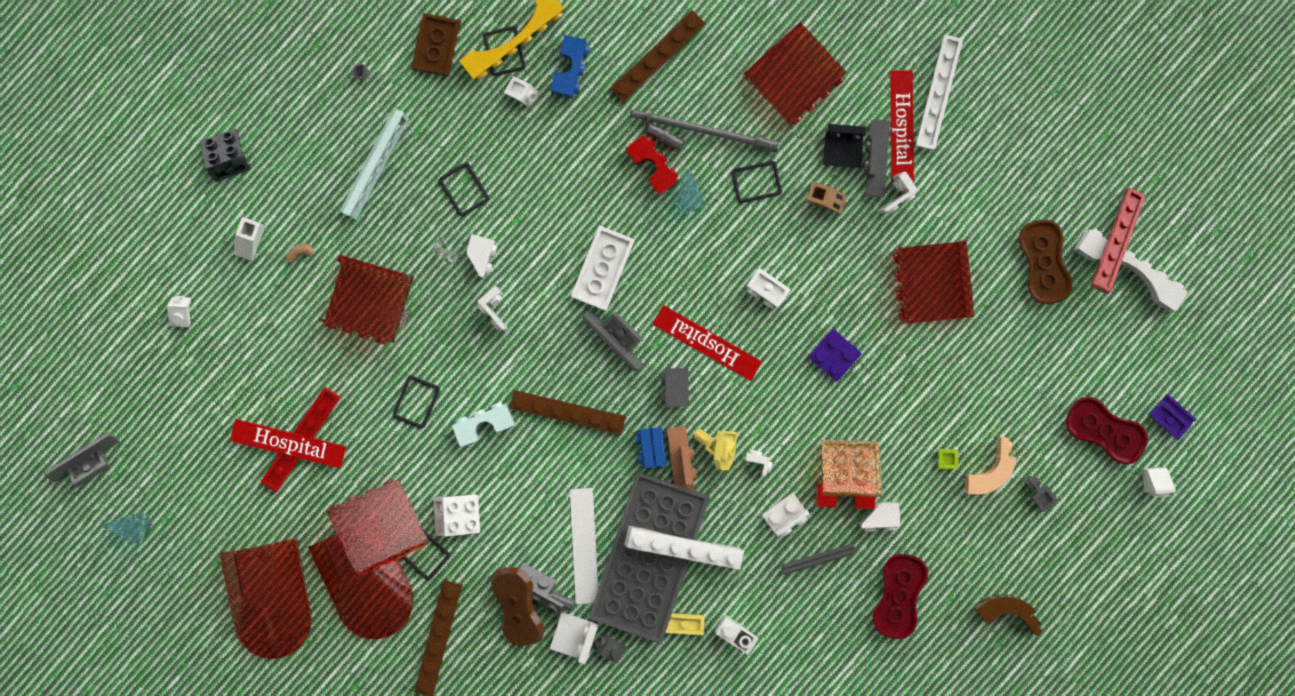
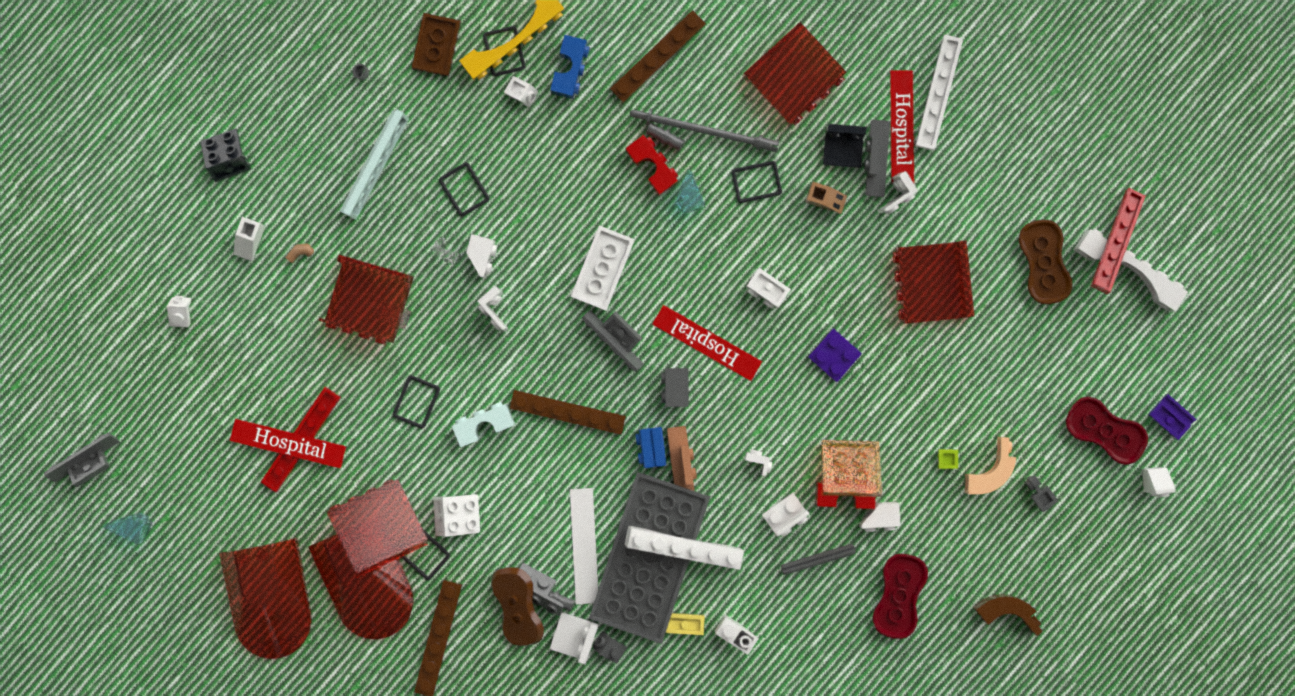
(721, 447): light yellow piece -> none

